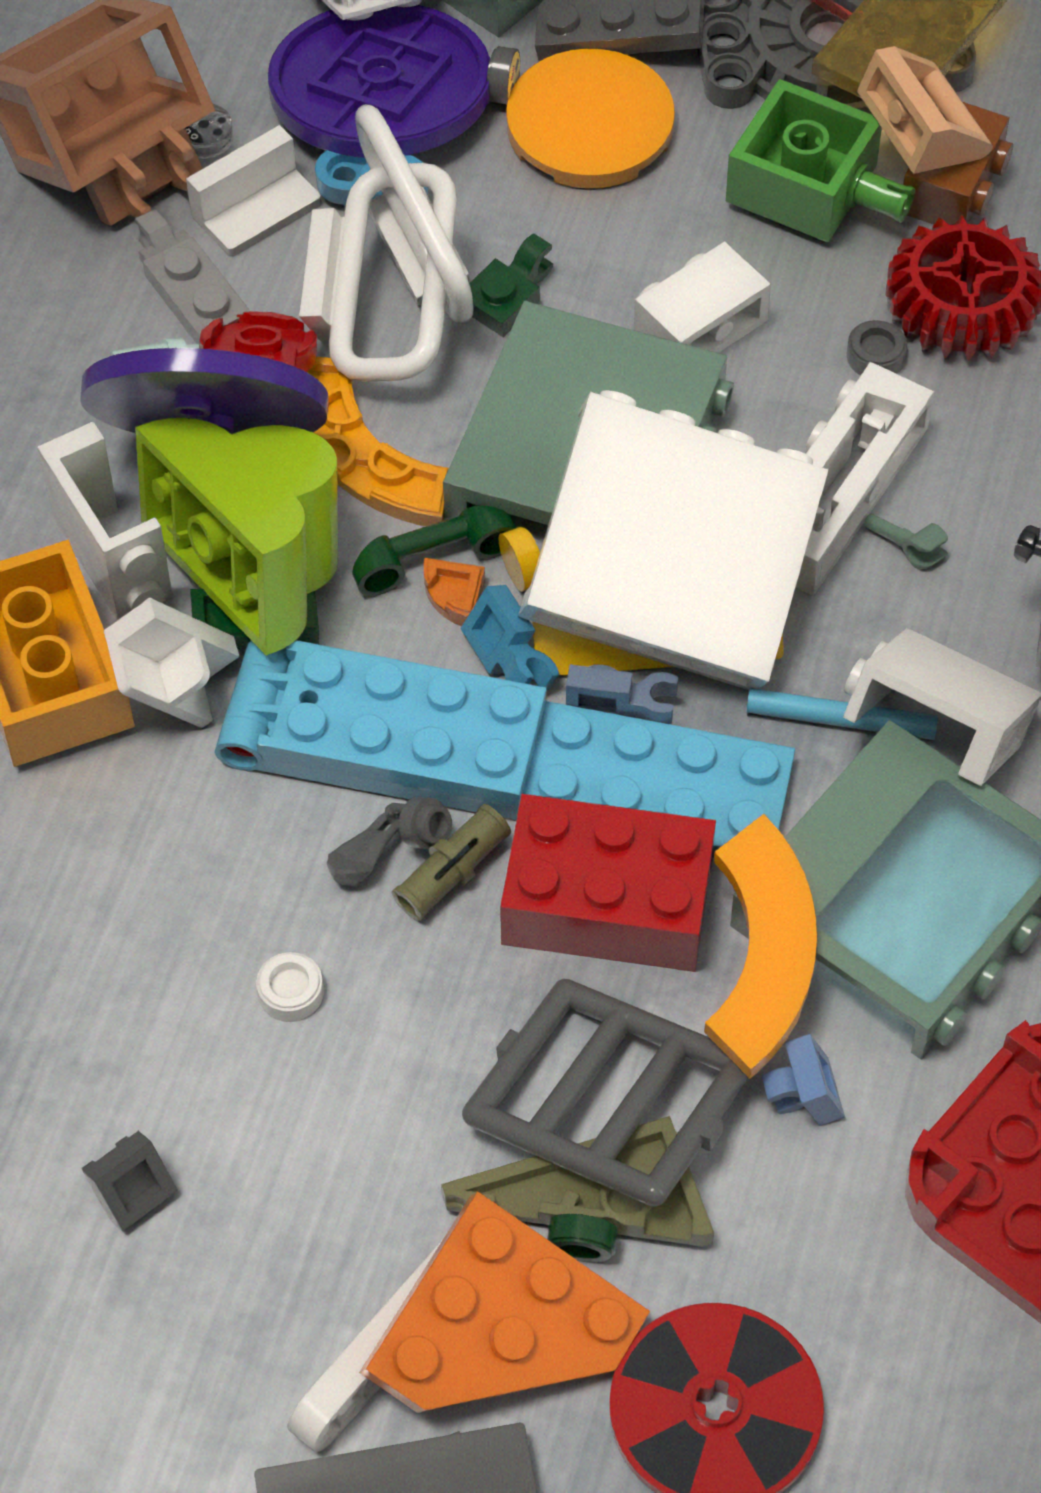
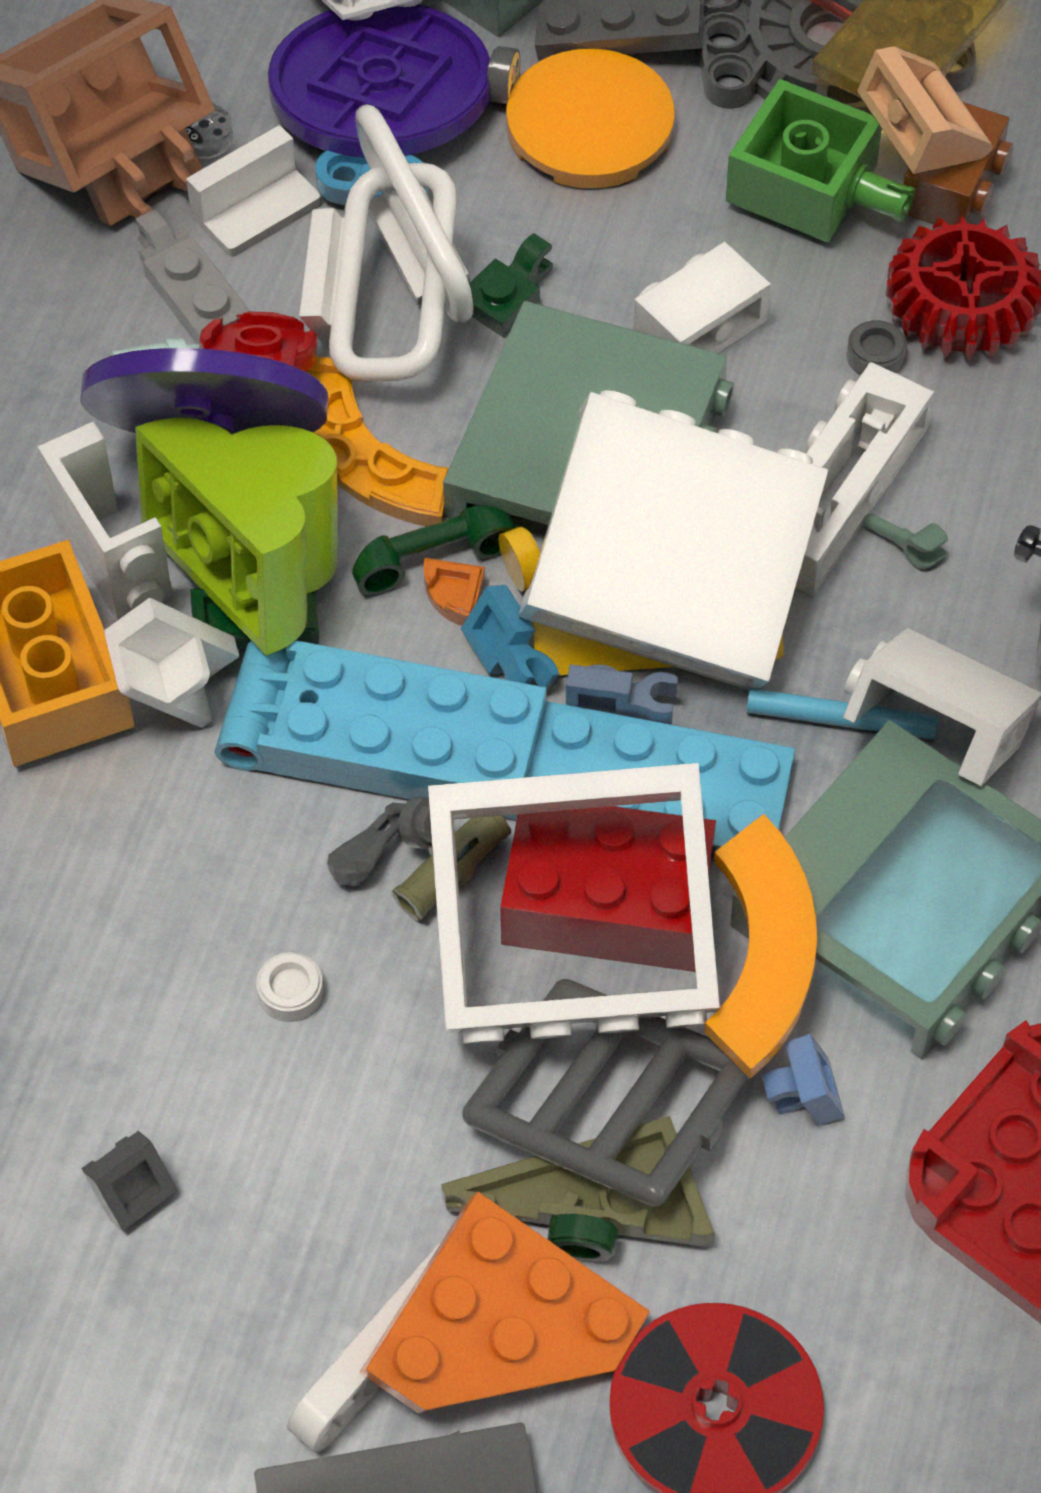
(559, 793): none -> white window

